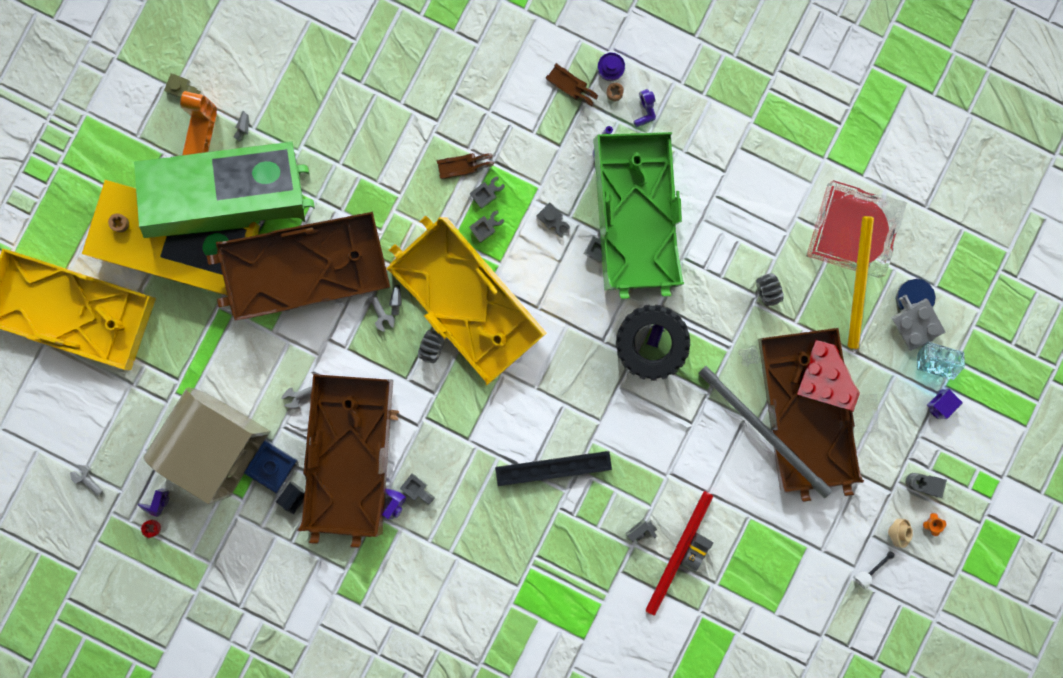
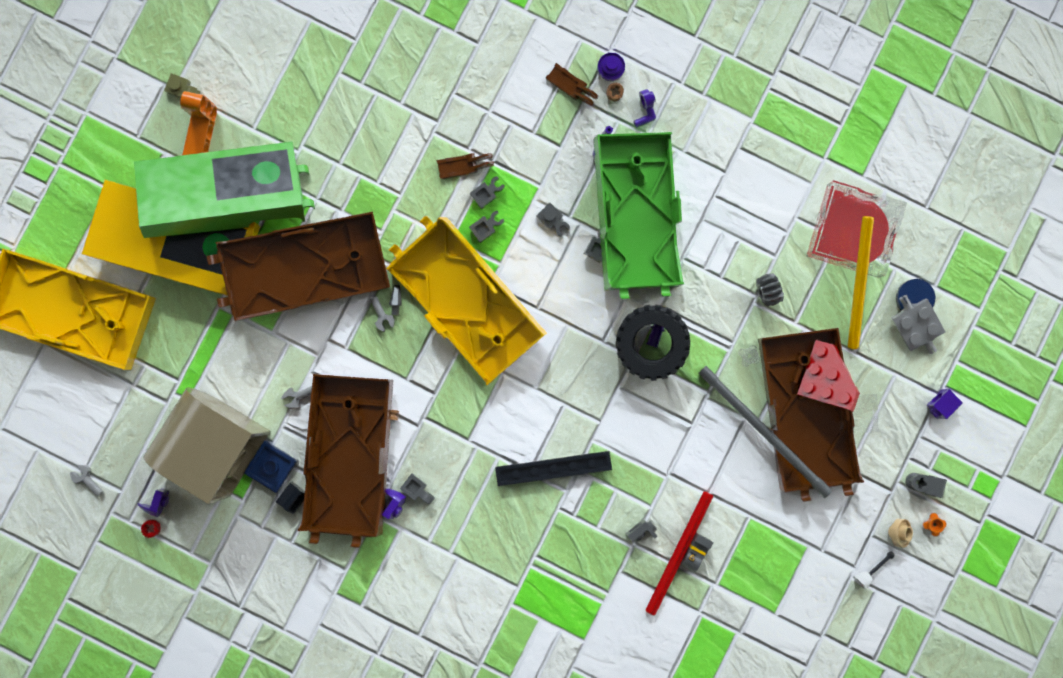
(124, 221): medium nougat bush -> none
(242, 126): dark grey bar -> none
(431, 347): dark grey gear -> none
(940, 360): clear light blue brick -> none

